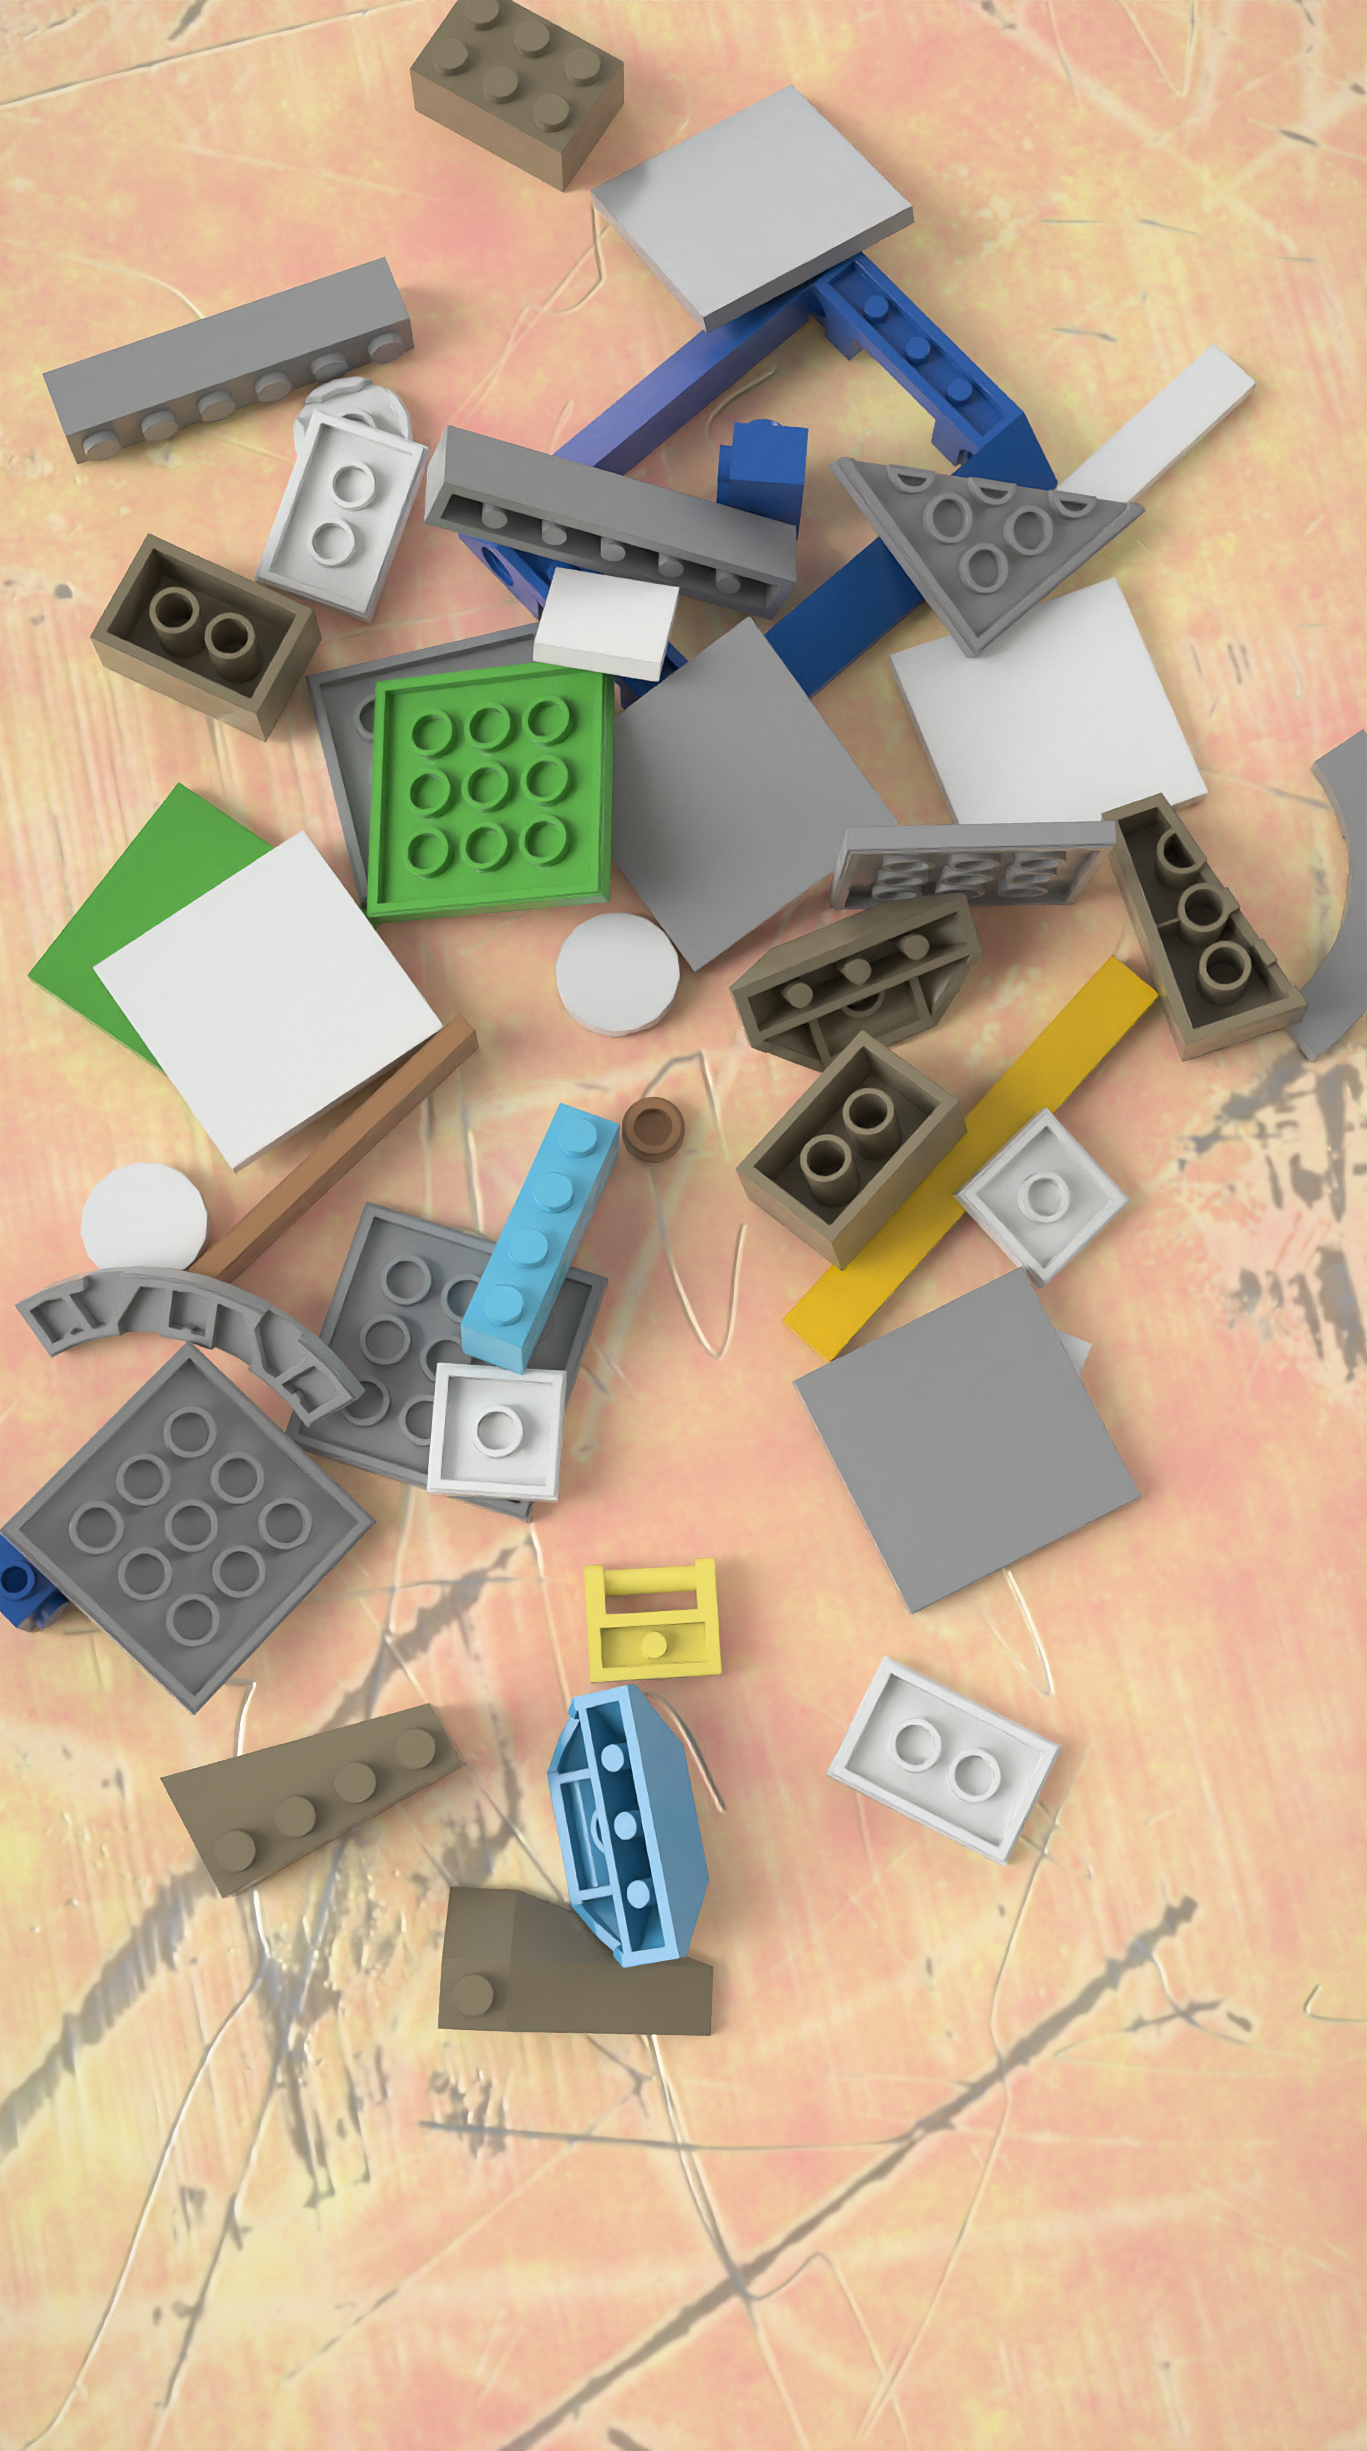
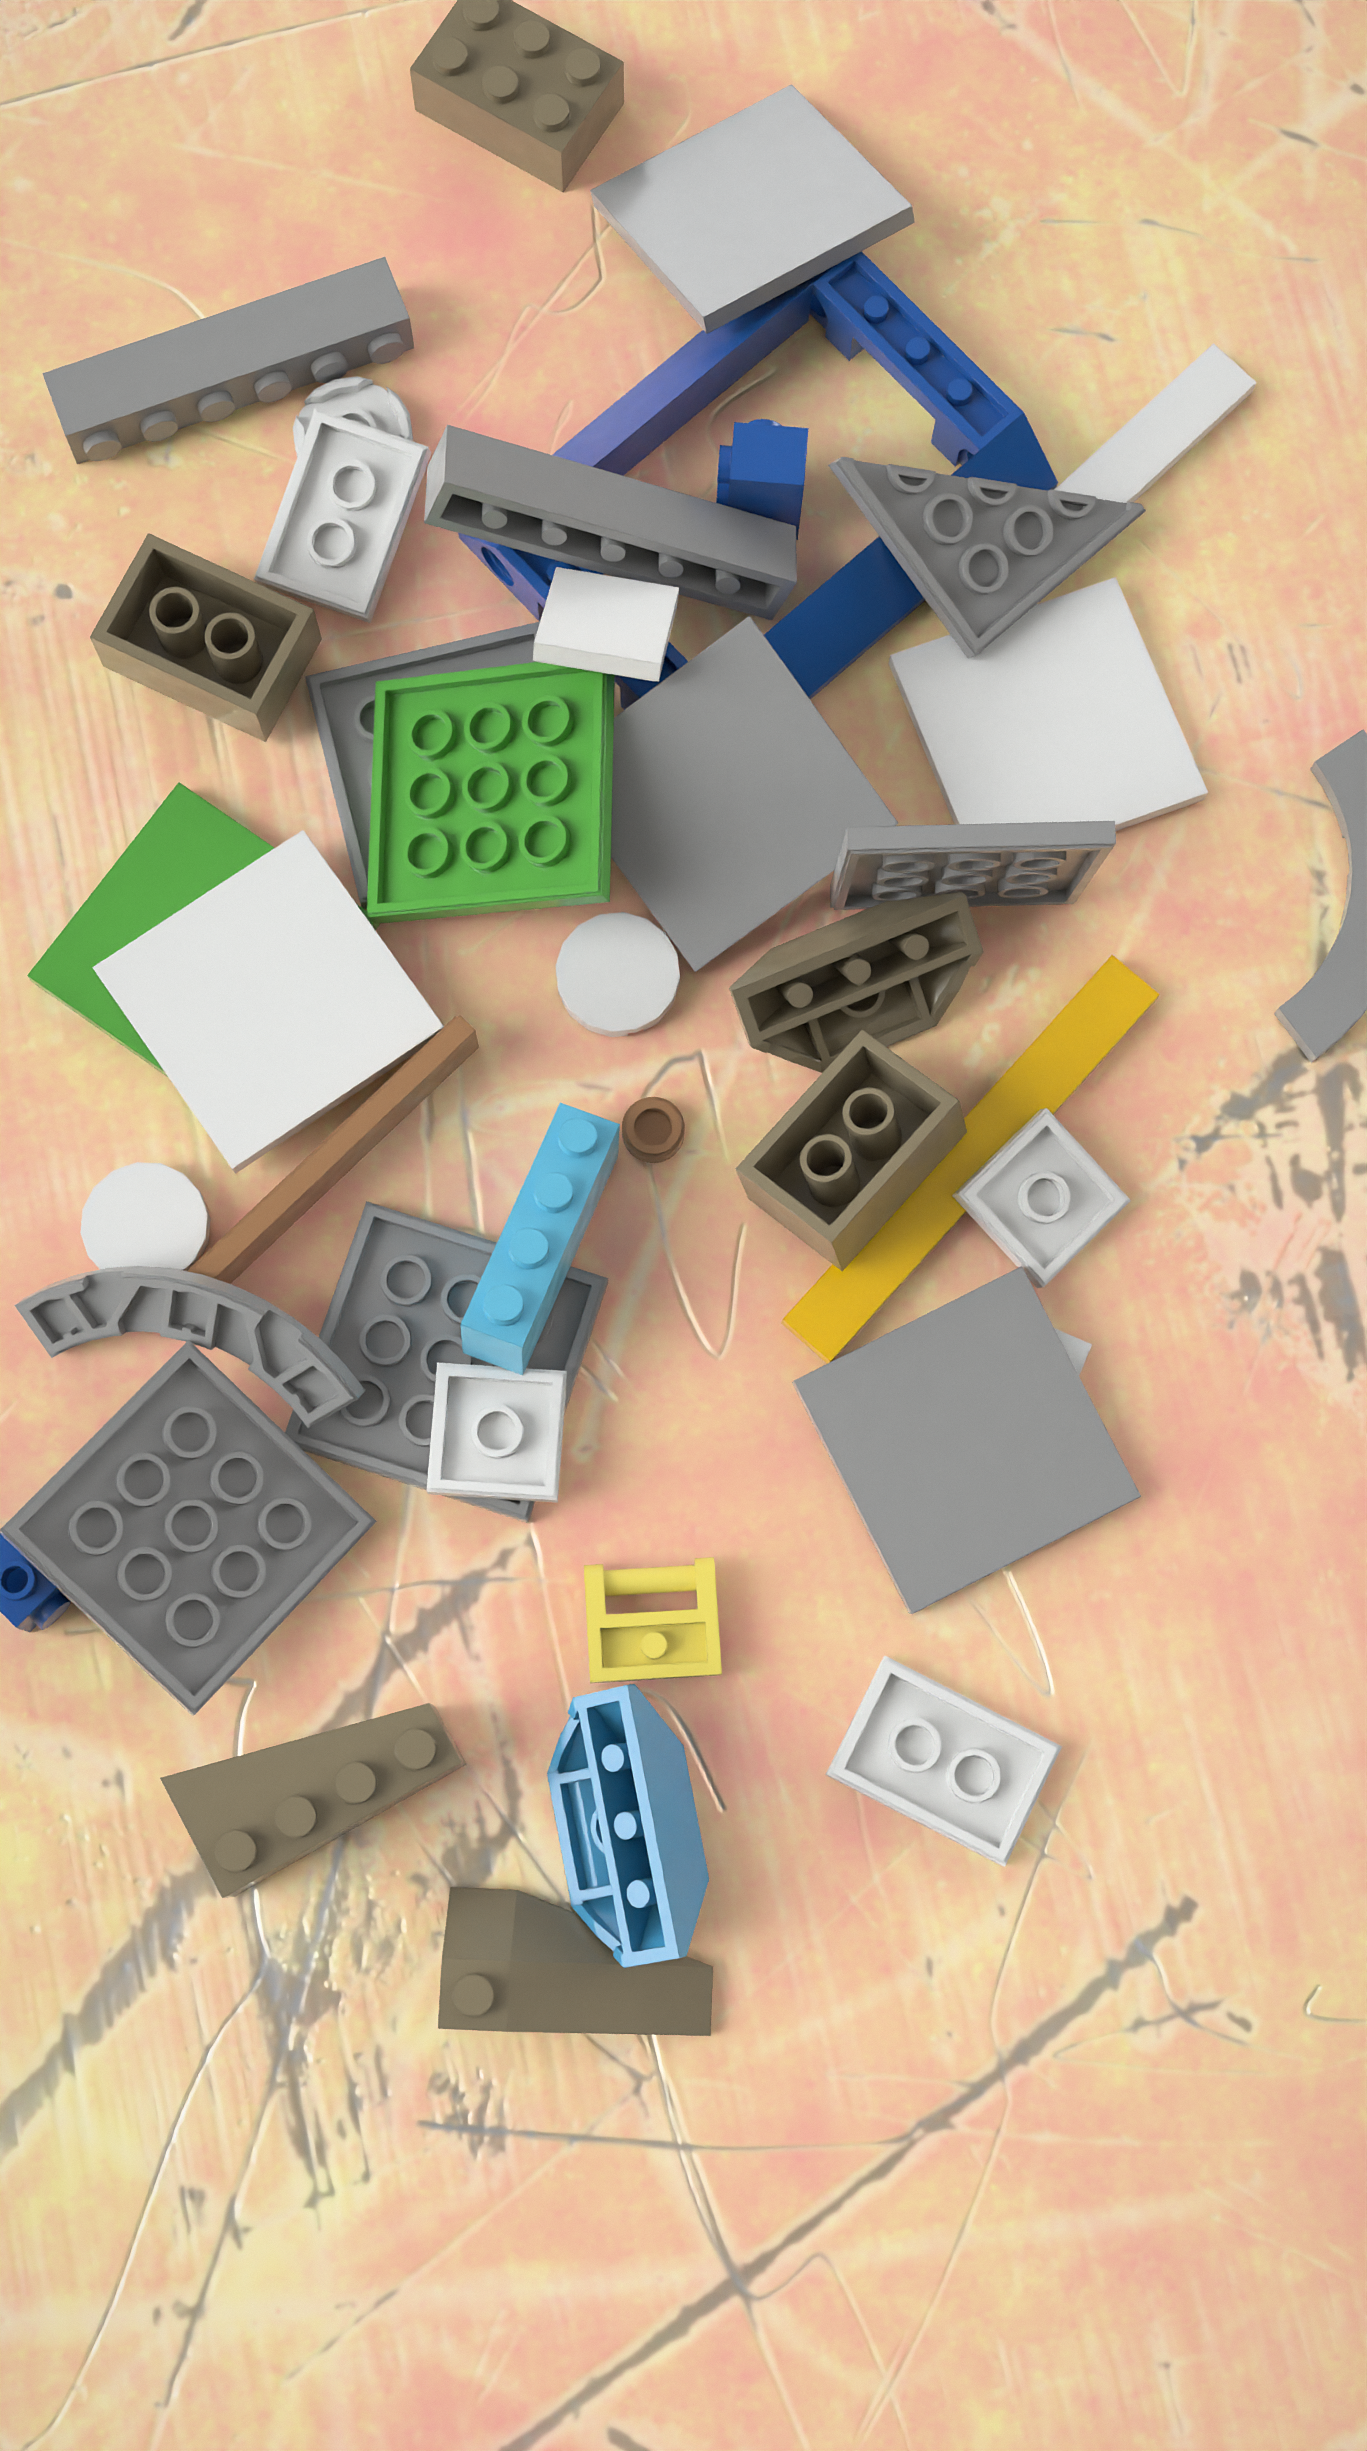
(1201, 951): dark tan wedge -> none

